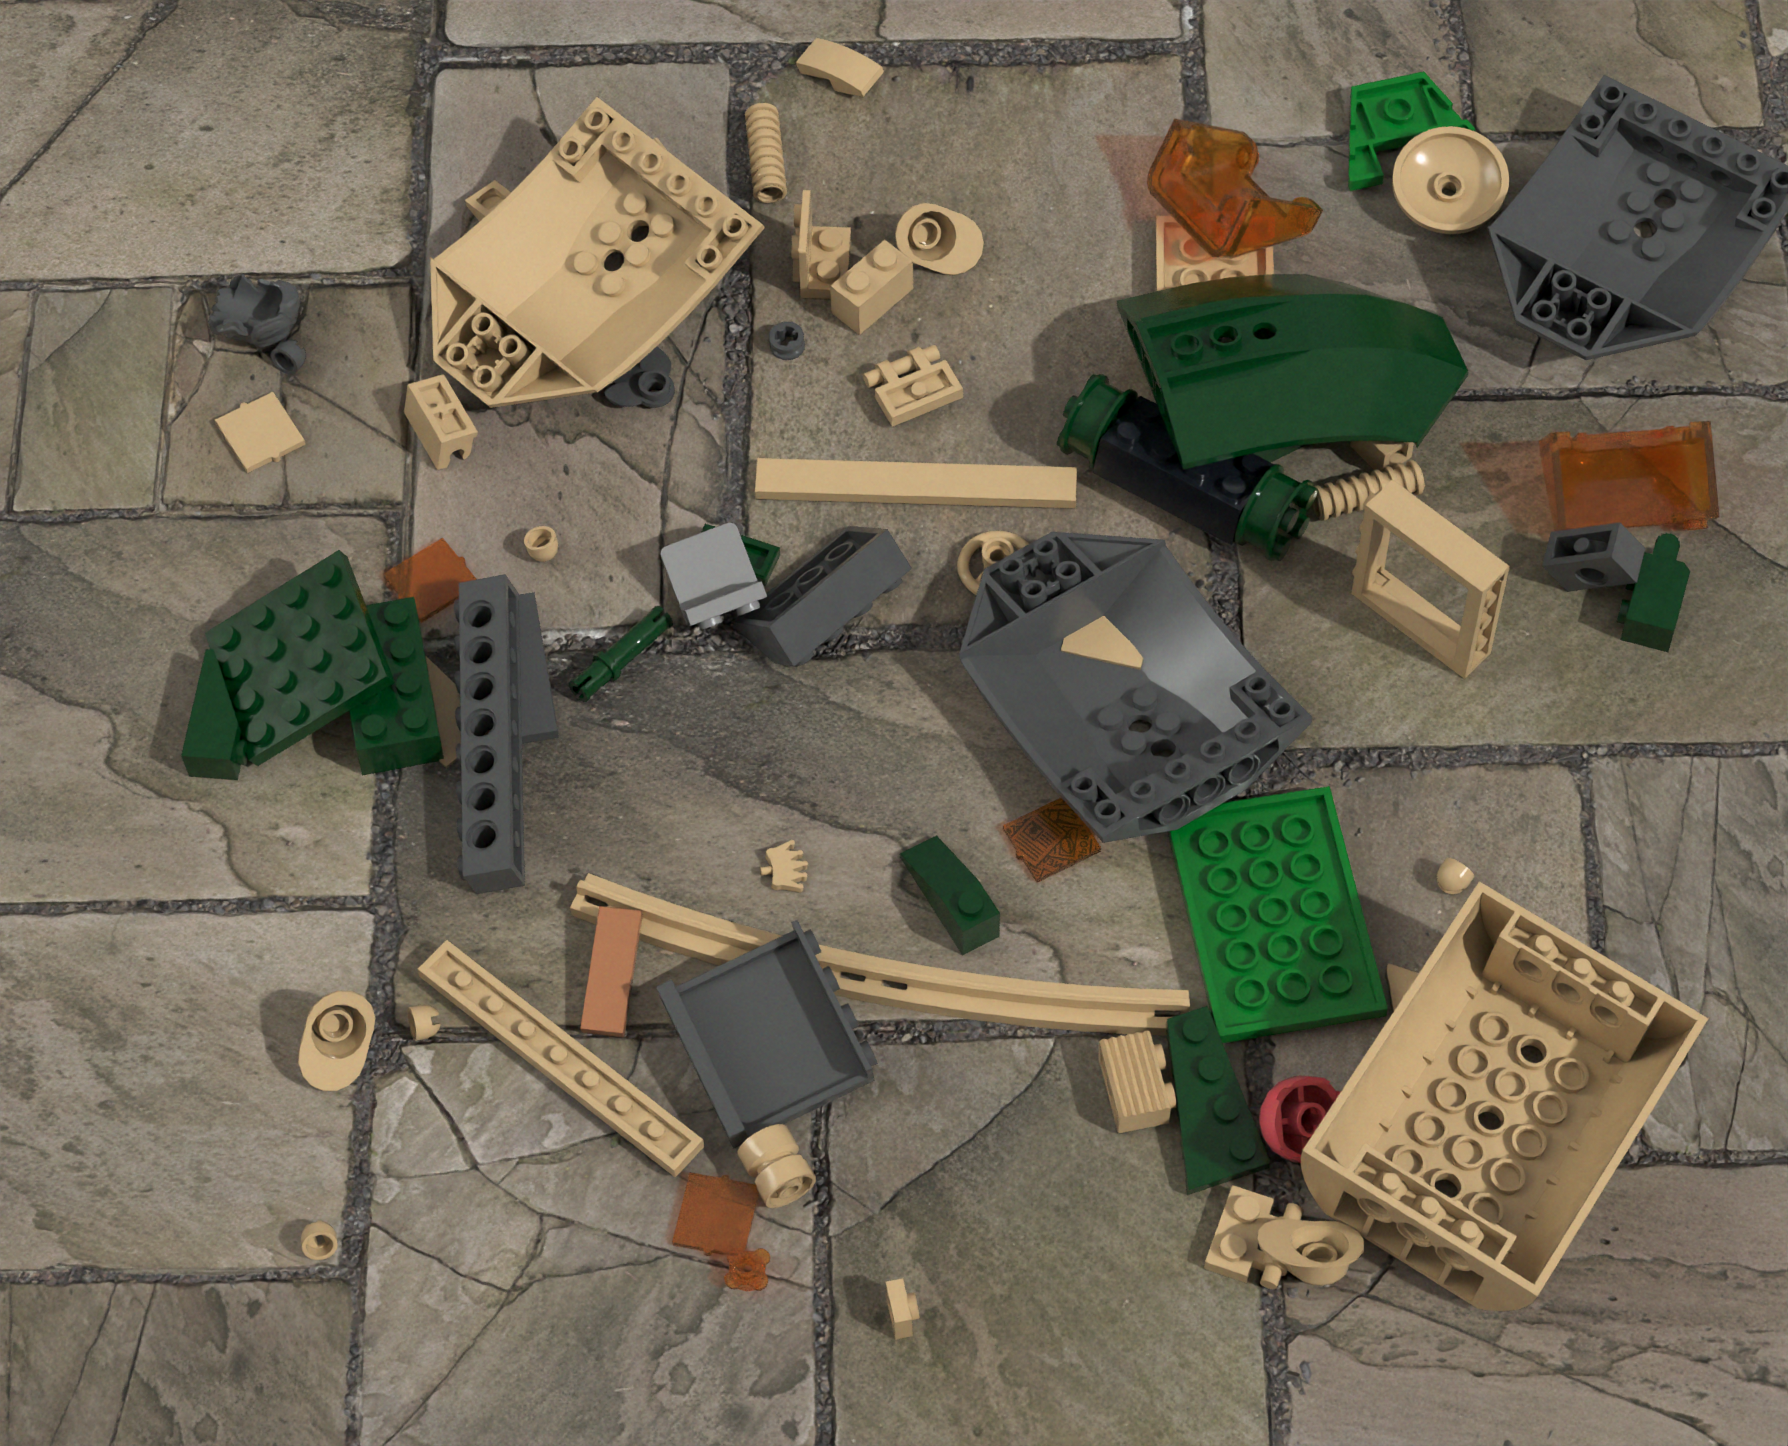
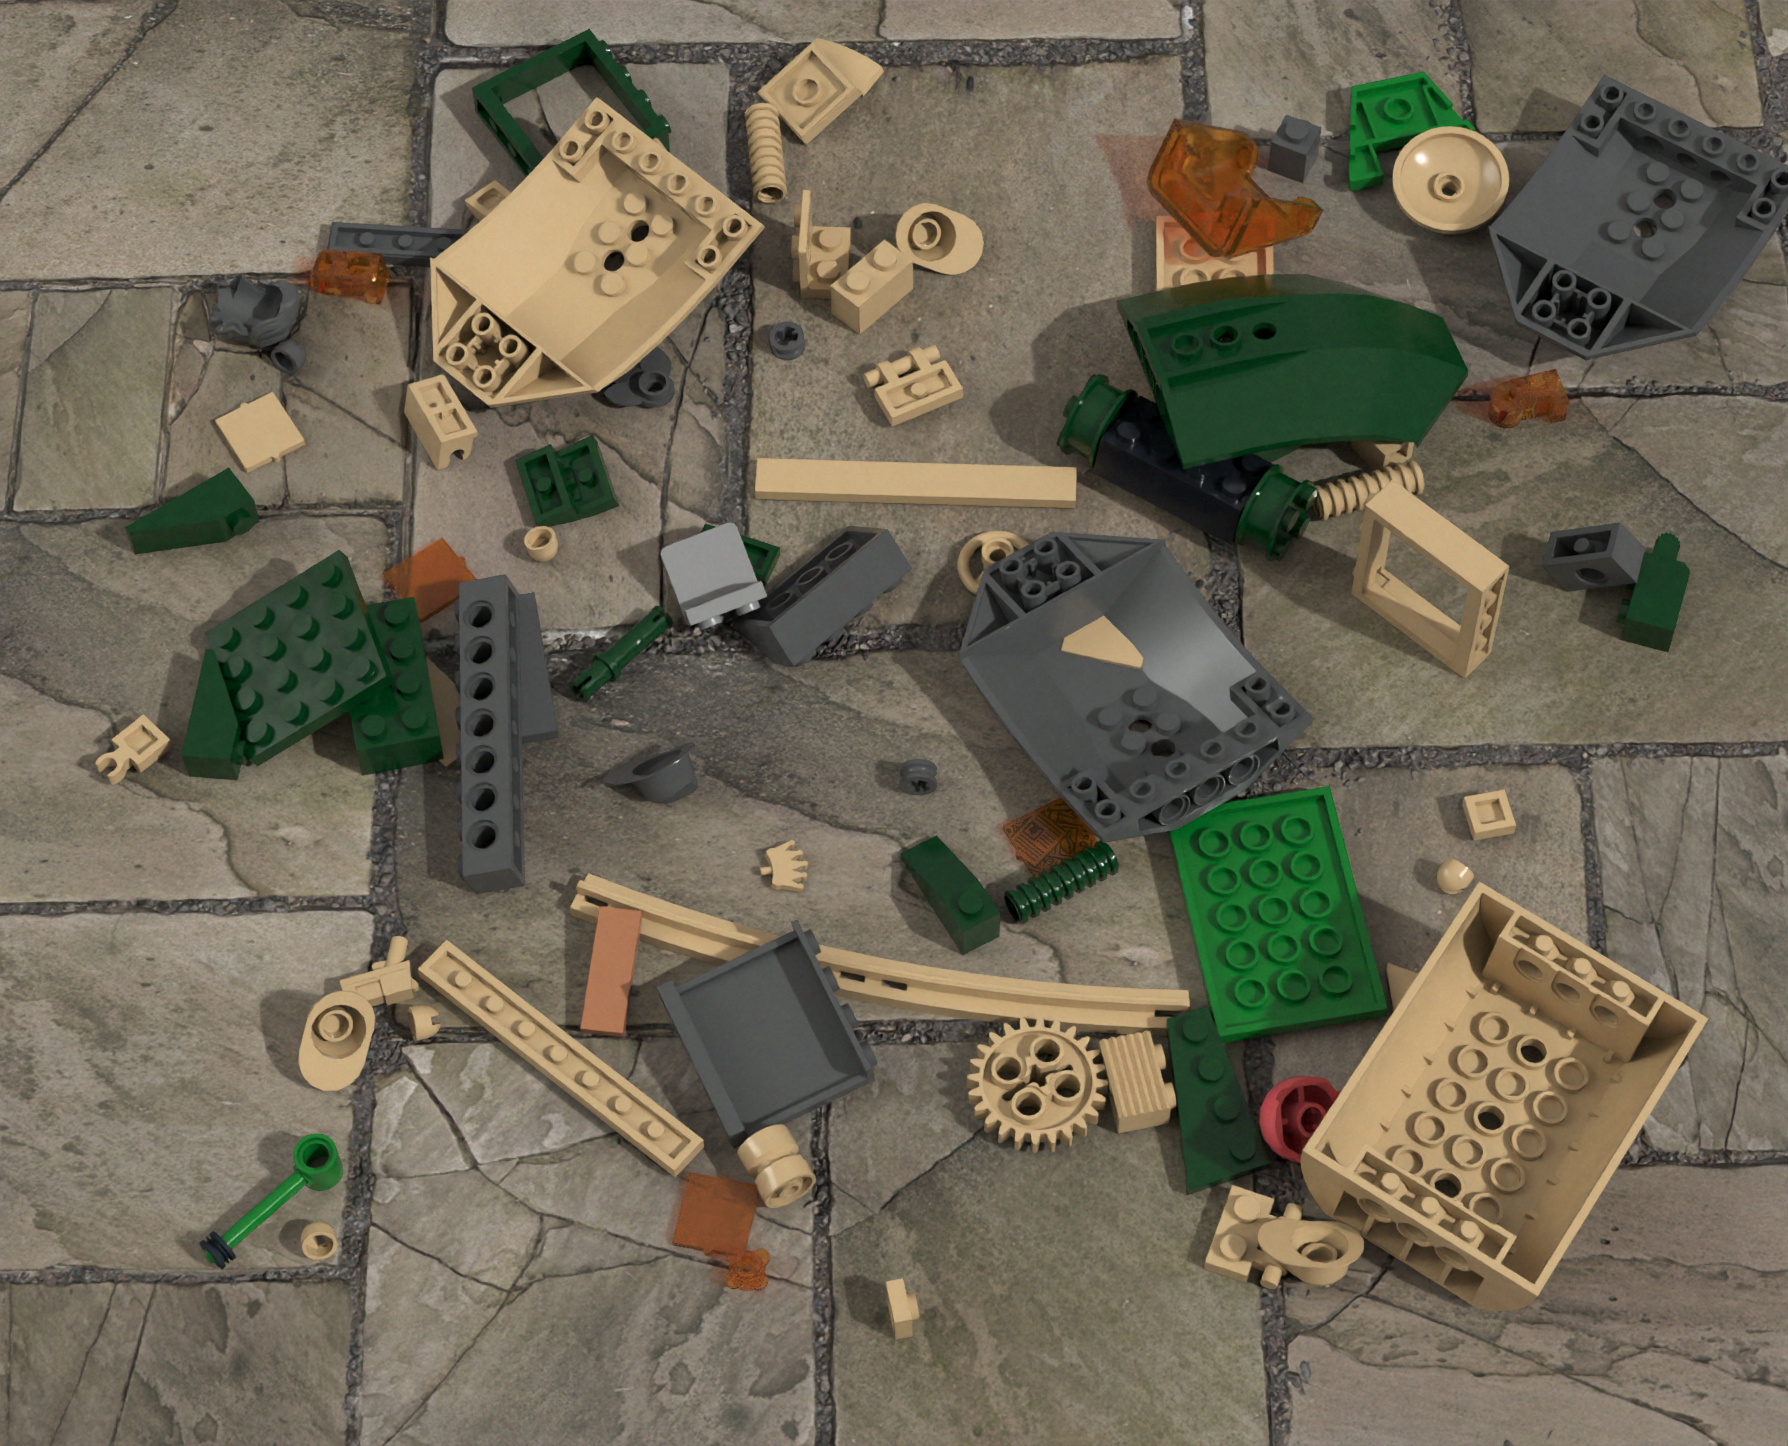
(135, 746): none -> tan plate
(198, 517): none -> dark green slope
(323, 1178): none -> green piece
(350, 274): none -> clear orange leg
(390, 979): none -> tan piece
(397, 243): none -> dark grey tile
(544, 67): none -> dark green window
(567, 483): none -> dark green slope
(660, 776): none -> dark grey piece
(809, 93): none -> tan tile
(918, 777): none -> dark grey bush
(1018, 1054): none -> tan gear
(1061, 882): none -> dark green piece
(1294, 148): none -> dark grey brick
(1489, 815): none -> tan plate
(1527, 399): none -> clear orange leg
(1631, 477): clear orange windscreen -> none

